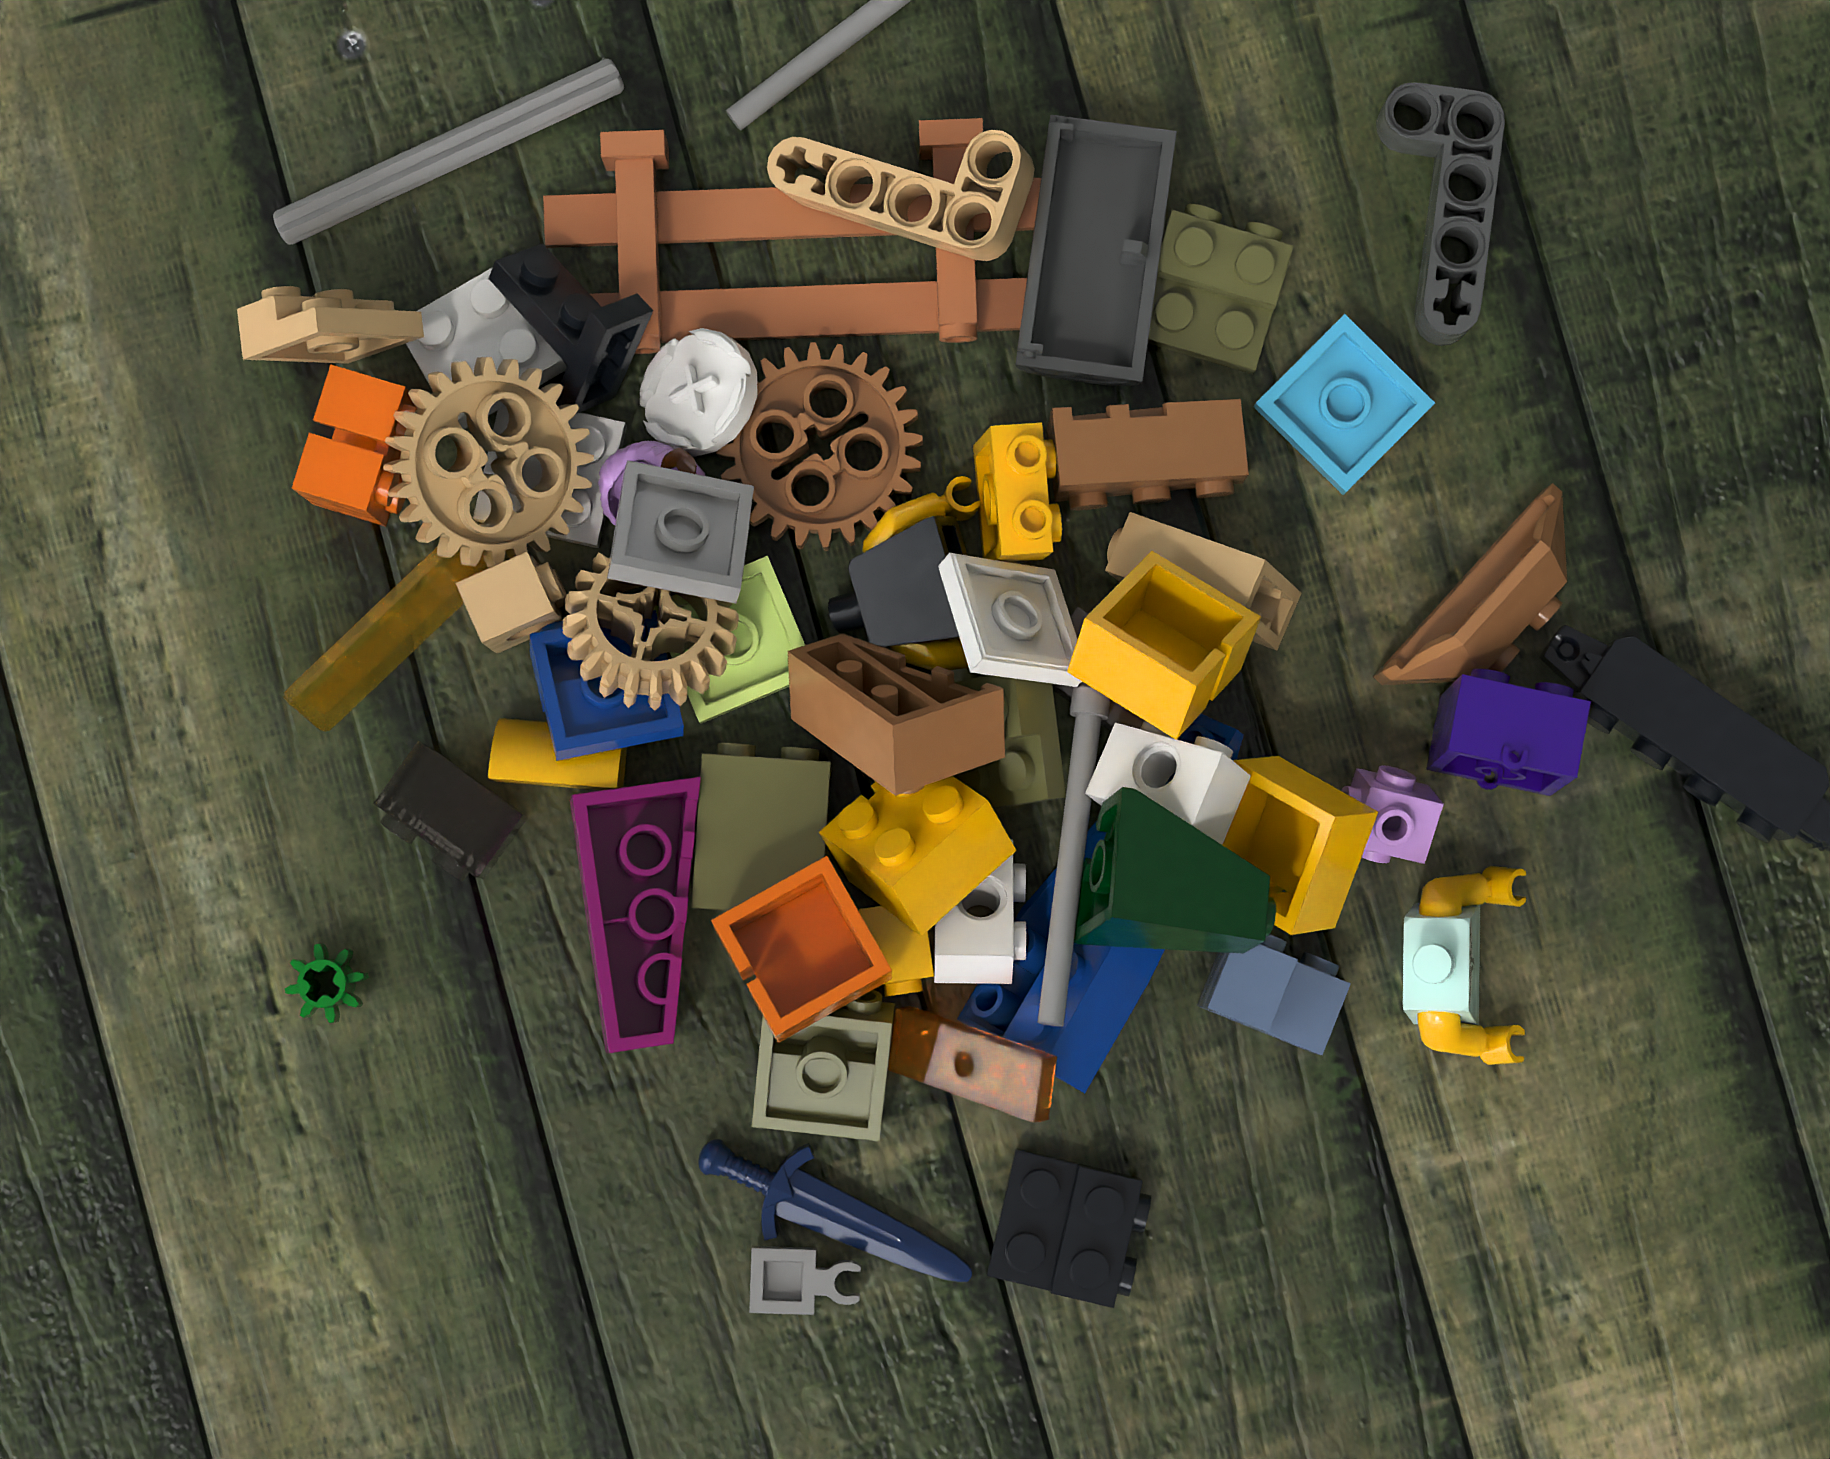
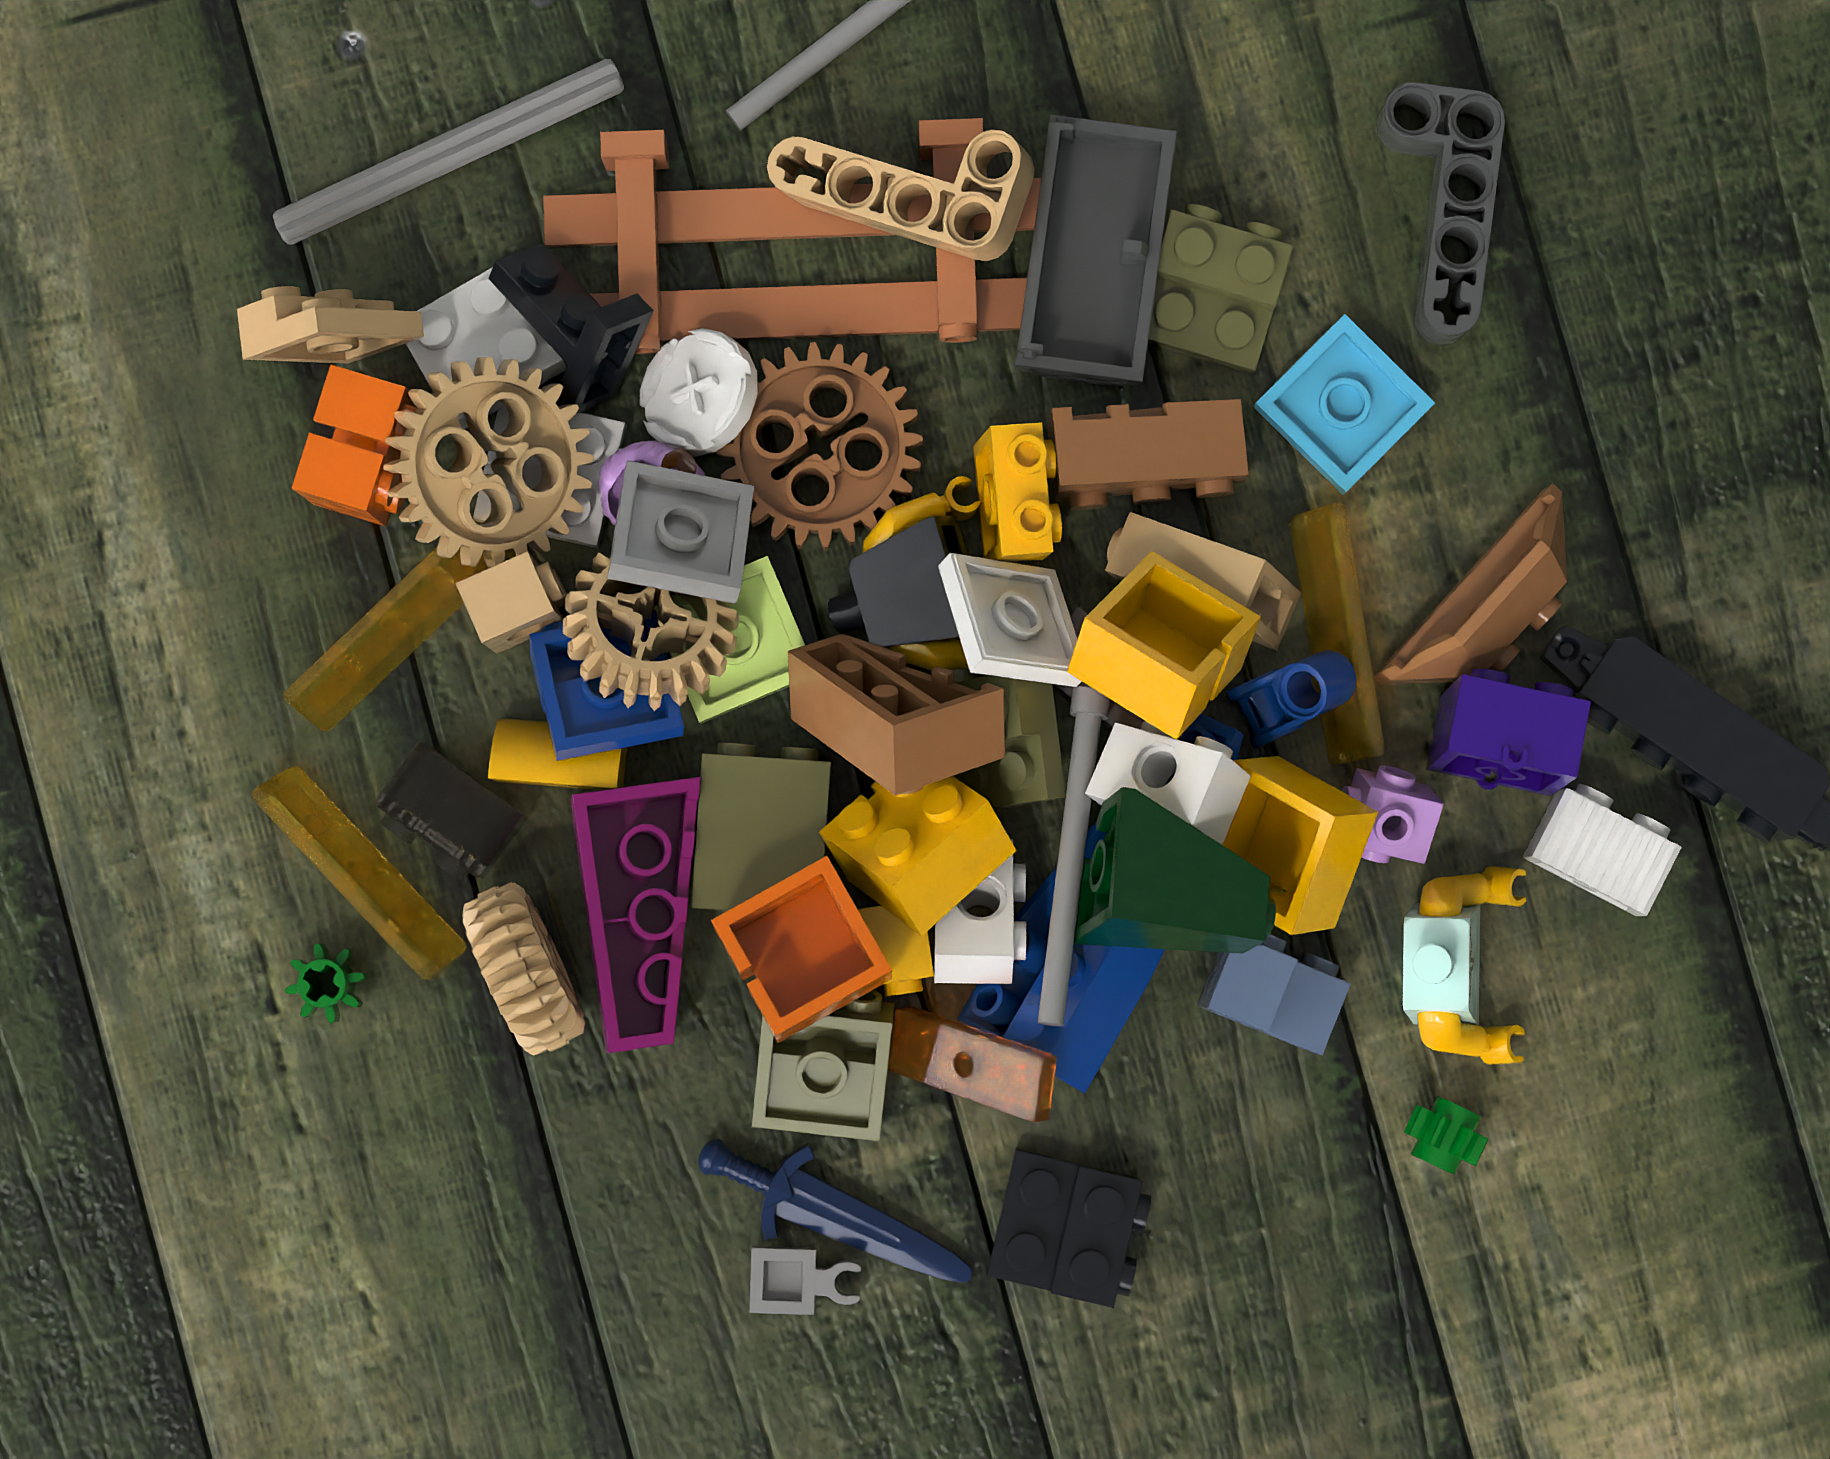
(360, 872): none -> clear yellow slope
(523, 968): none -> tan gear
(1286, 699): none -> blue piece
(1337, 625): none -> clear yellow slope
(1446, 1135): none -> green gear
(1602, 849): none -> white brick

